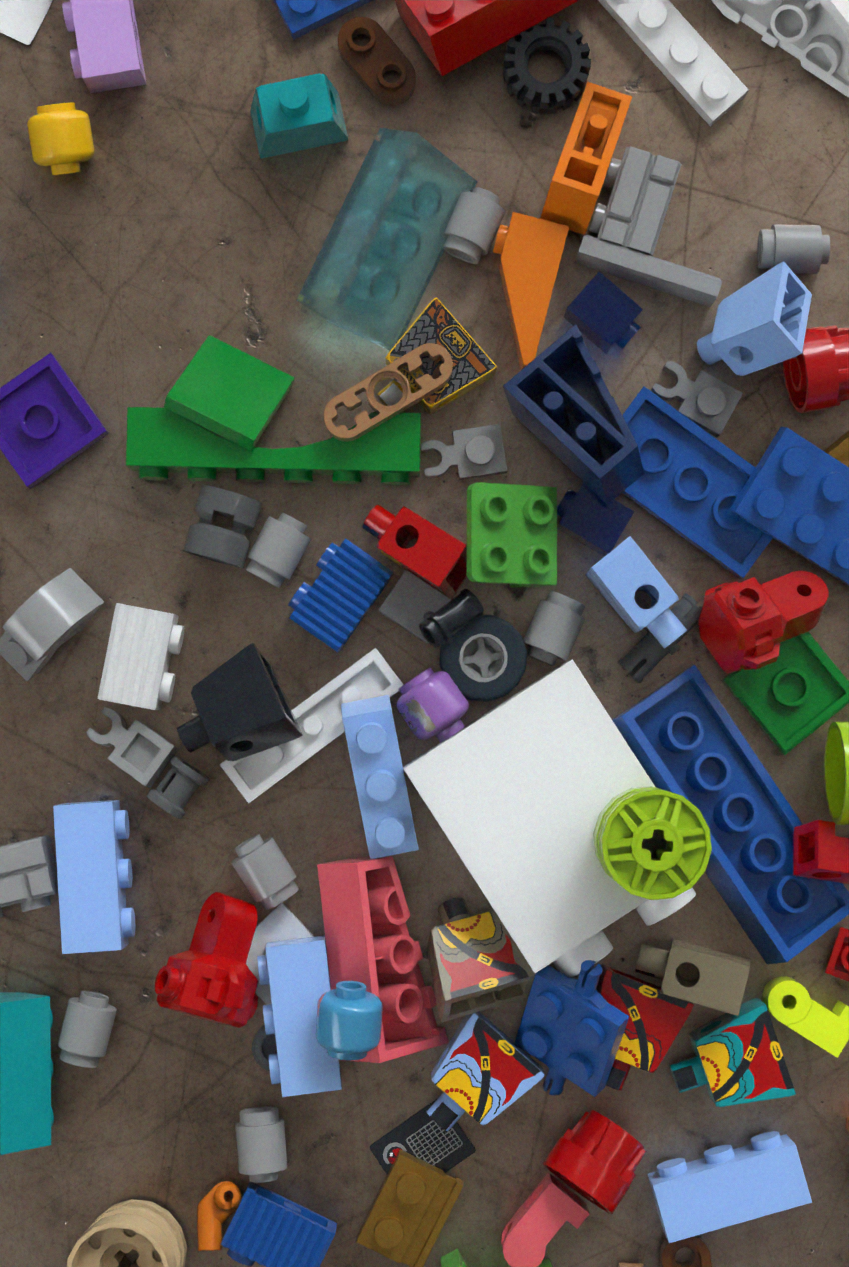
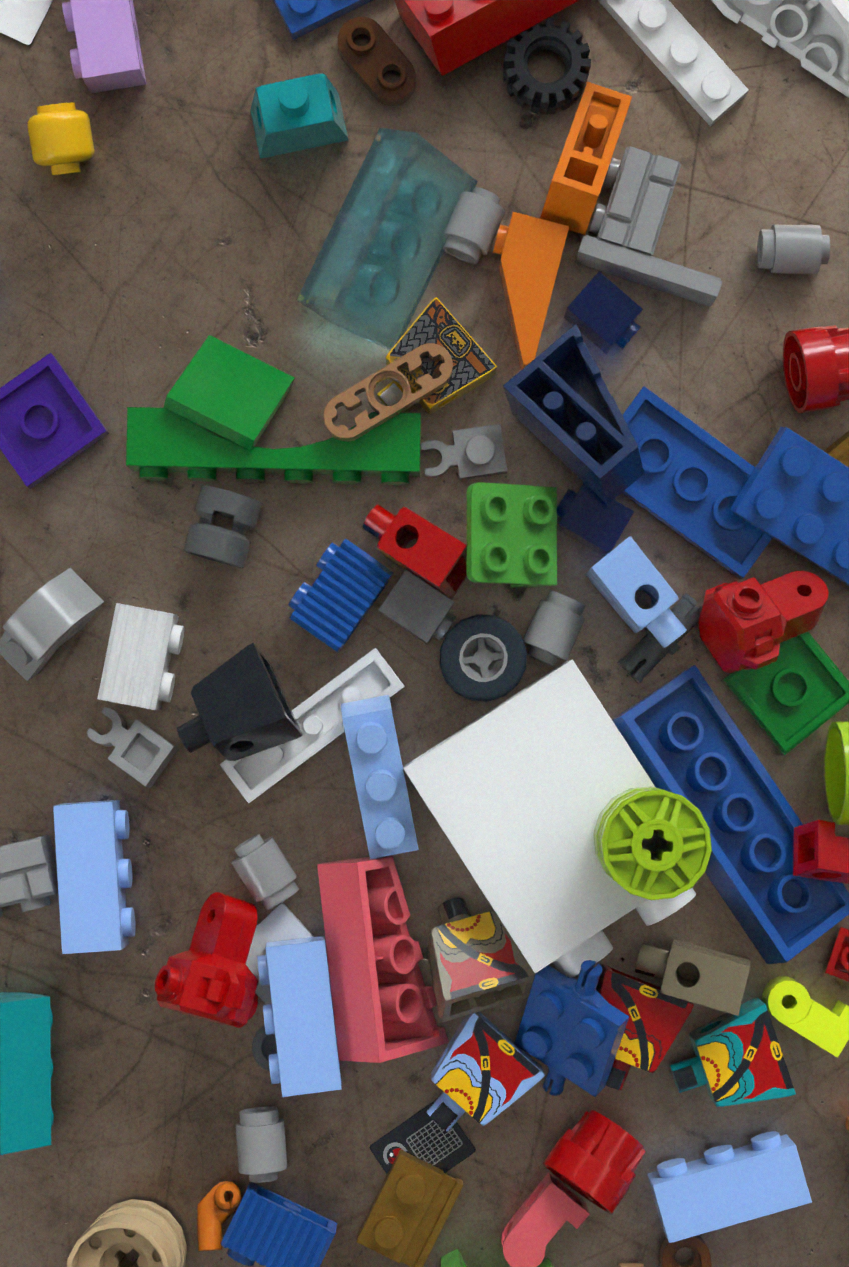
(86, 1029): light grey brick -> none
(177, 787): dark grey bush -> none
(278, 549): light grey brick -> none
(349, 1021): dark azure head -> none
(432, 705): medium lavender head -> none
(450, 618): black pin -> none
(704, 400): light grey plate -> none
(759, 323): light blue torso -> none

